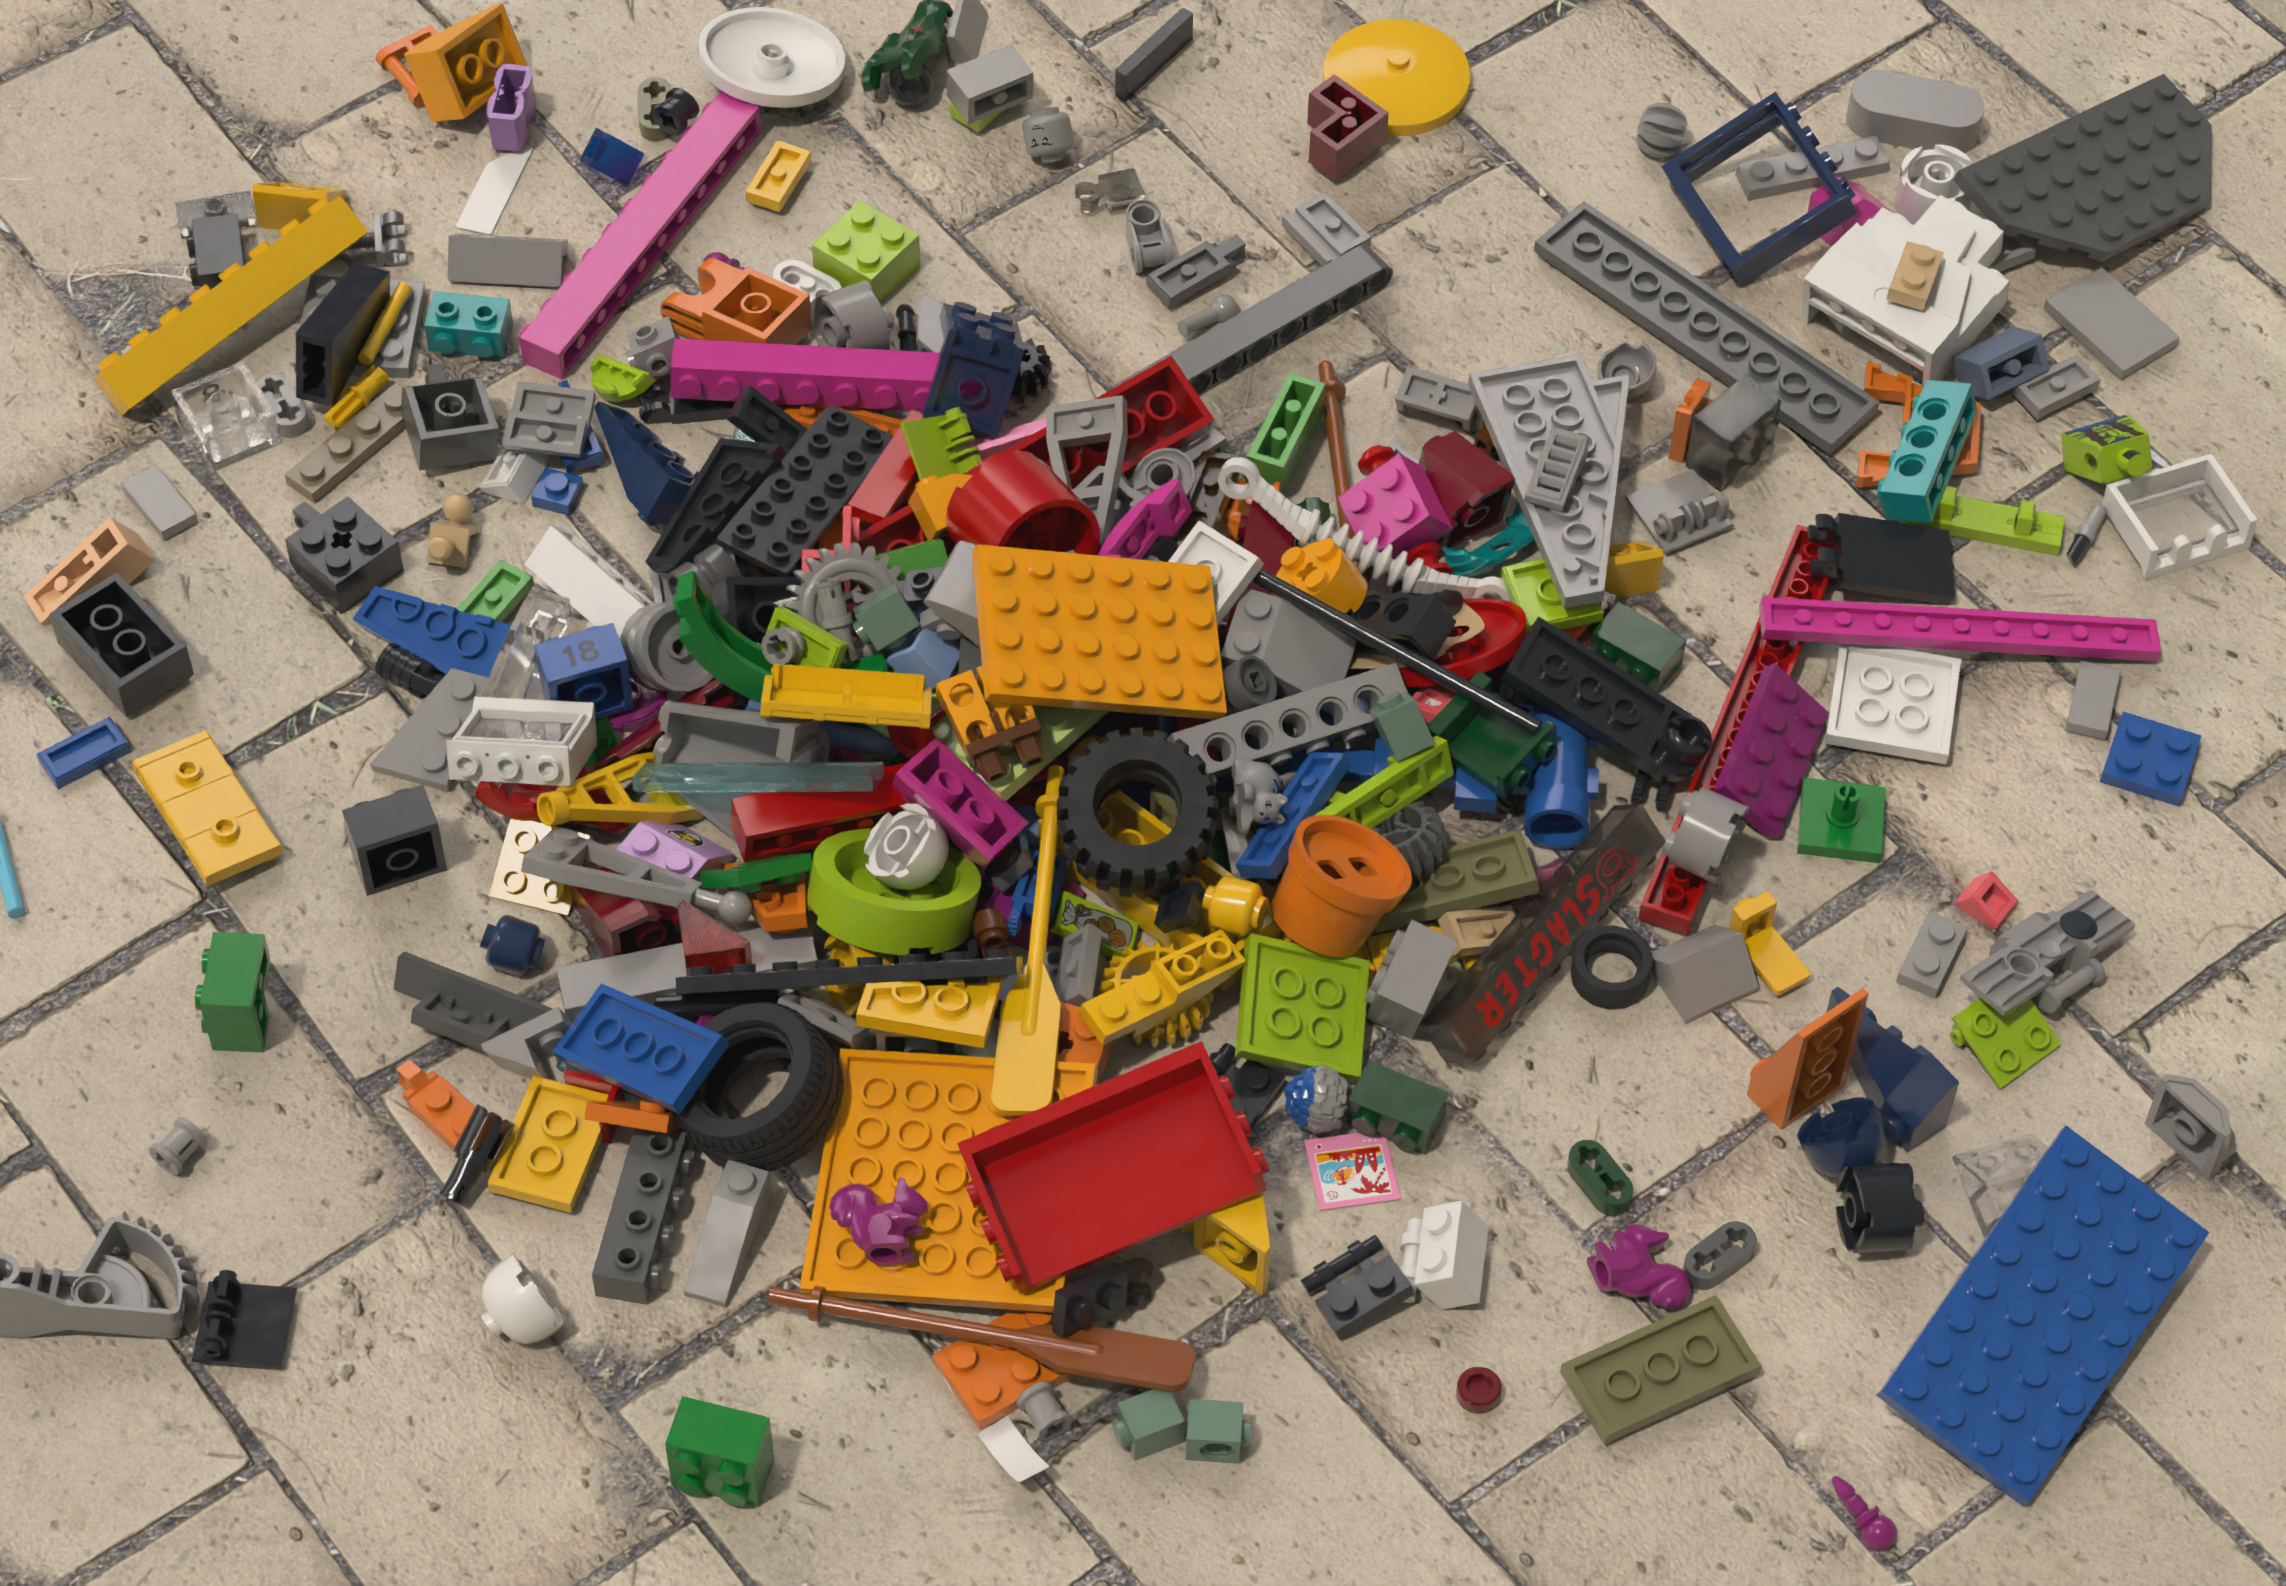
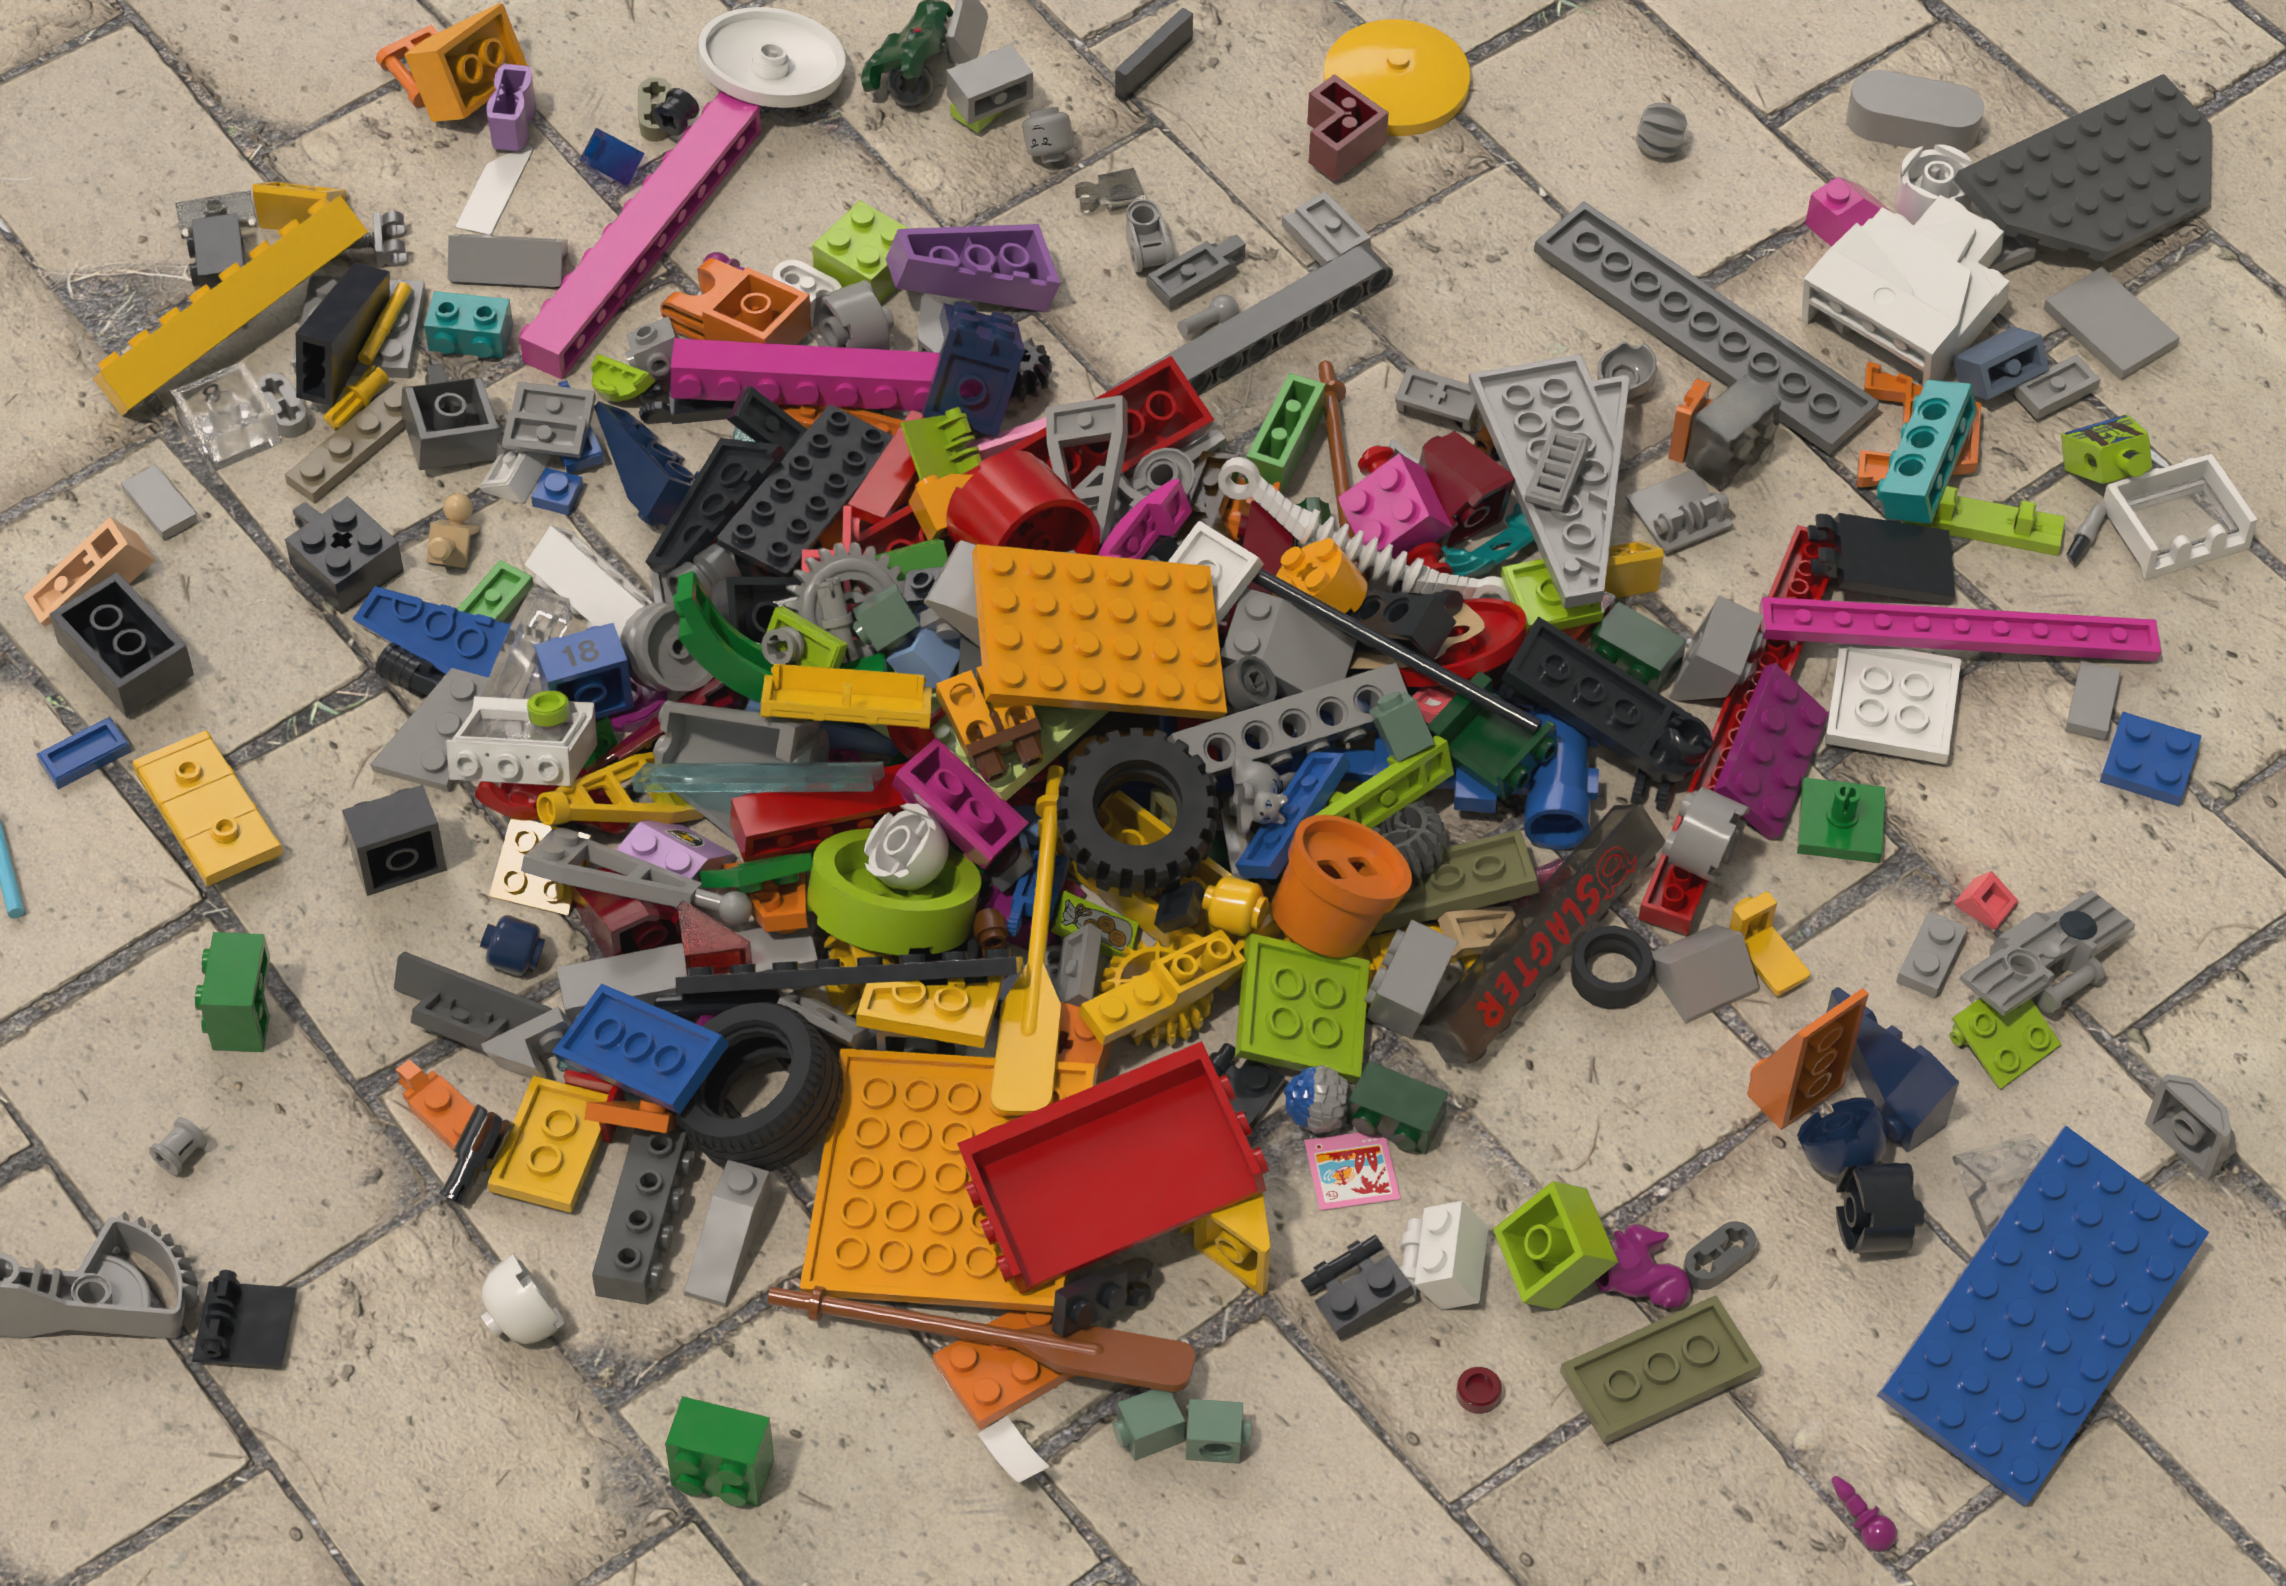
(548, 708): none -> lime tile
(778, 176): yellow plate -> none
(877, 1227): magenta animal -> none
(906, 333): black piece -> none
(976, 264): none -> medium lavender wedge
(1044, 1411): light grey bush -> none
(1555, 1245): none -> lime brick
(1594, 1181): dark green beam -> none
(1718, 652): none -> light grey slope
(1730, 140): dark blue window -> none
(1793, 172): light grey plate -> none
(1915, 275): tan plate -> none

